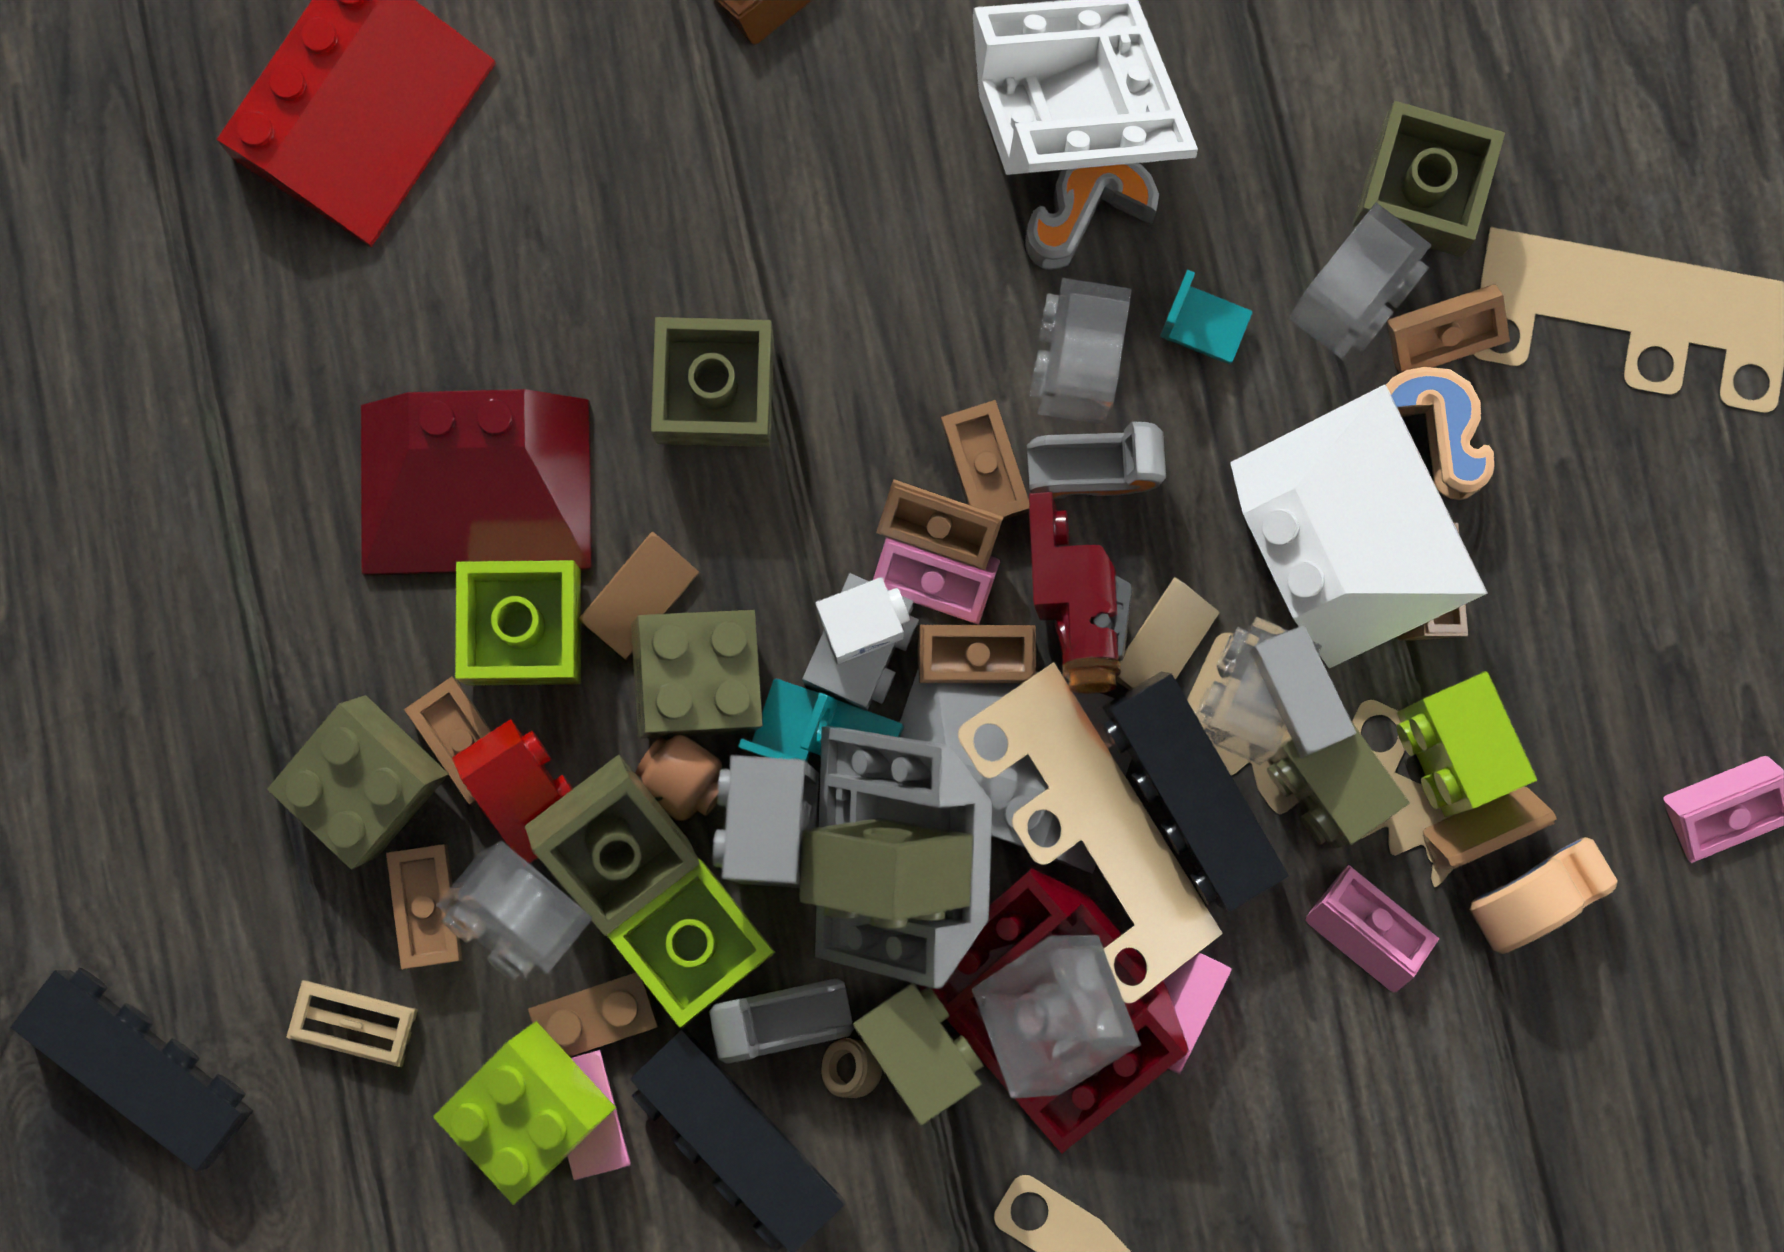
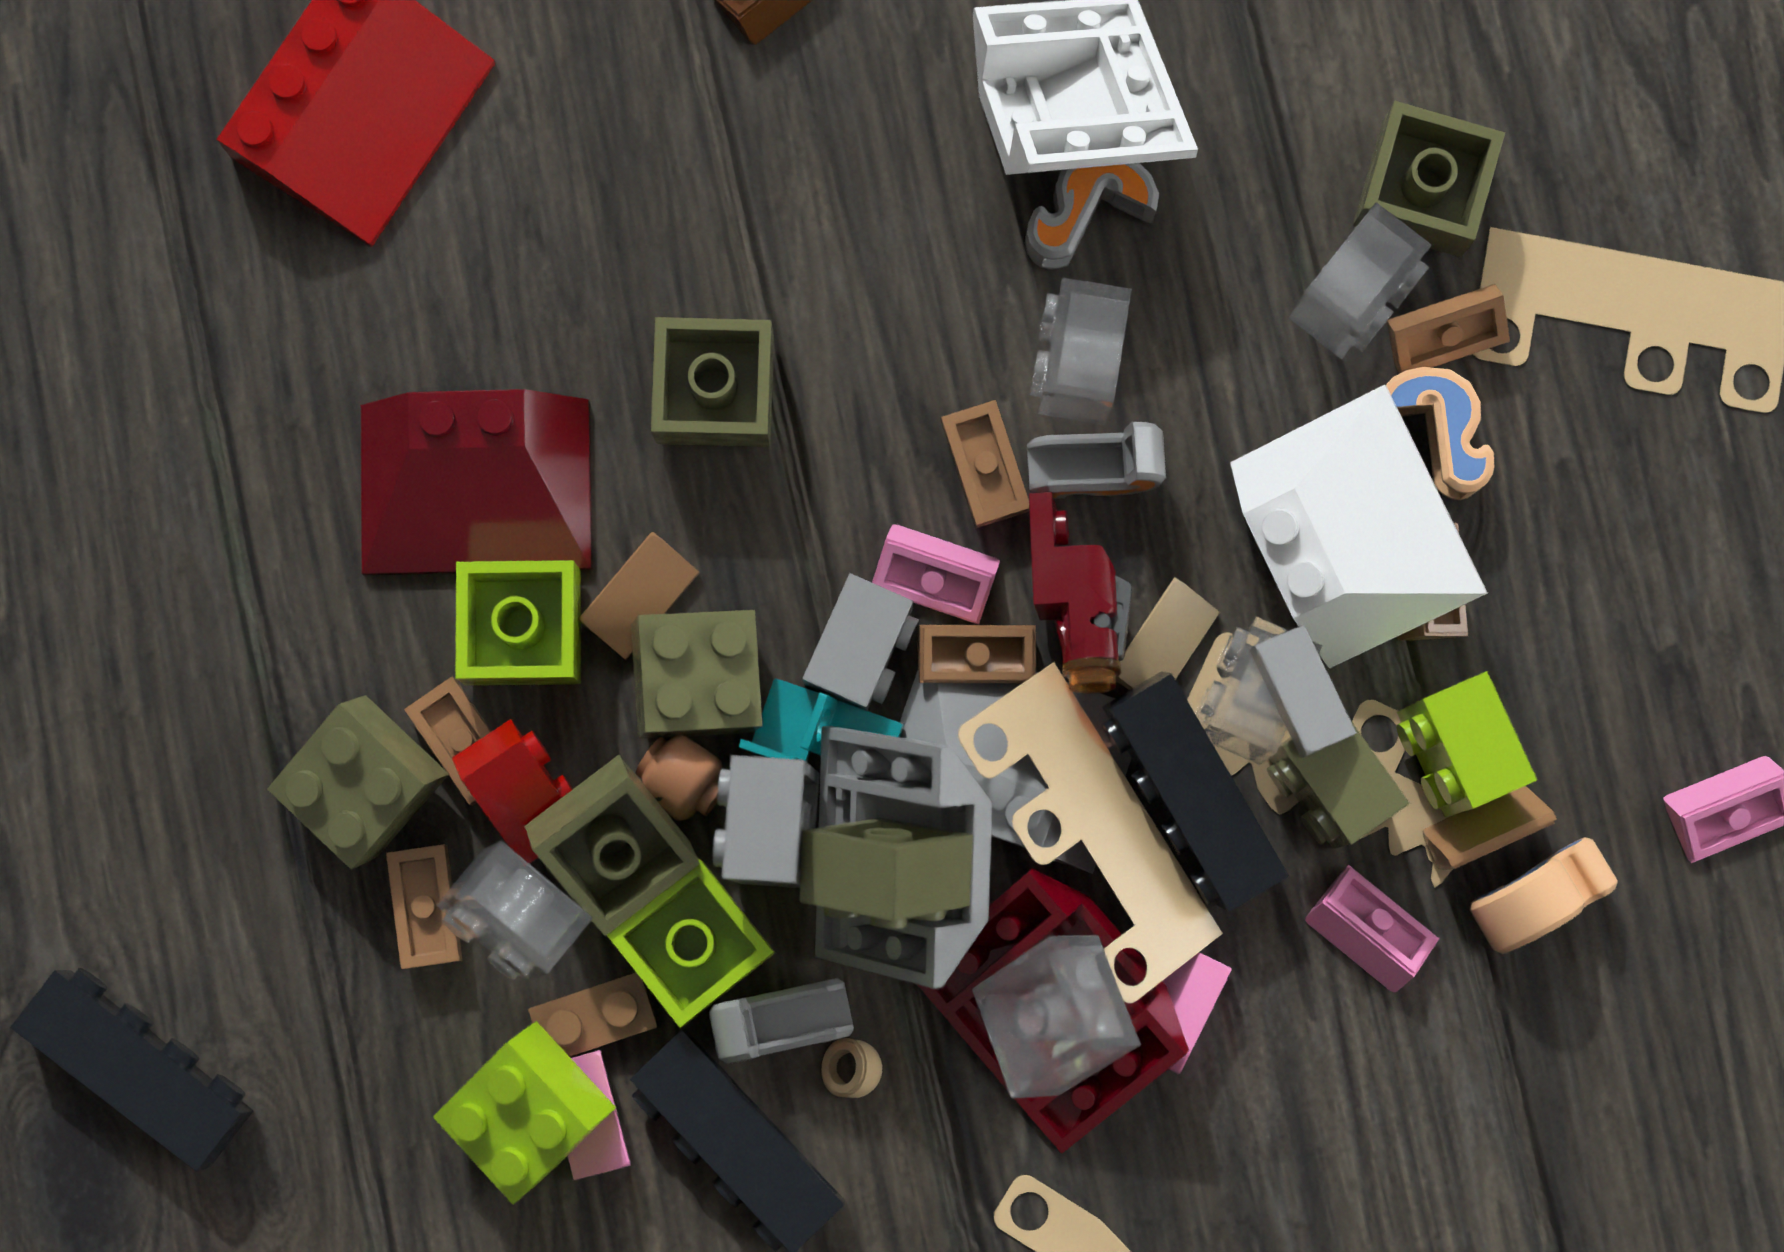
(400, 1035): tan tile -> none
(862, 619): white brick -> none
(918, 1052): olive brick -> none
(939, 524): medium nougat slope -> none
(1205, 322): teal bracket -> none

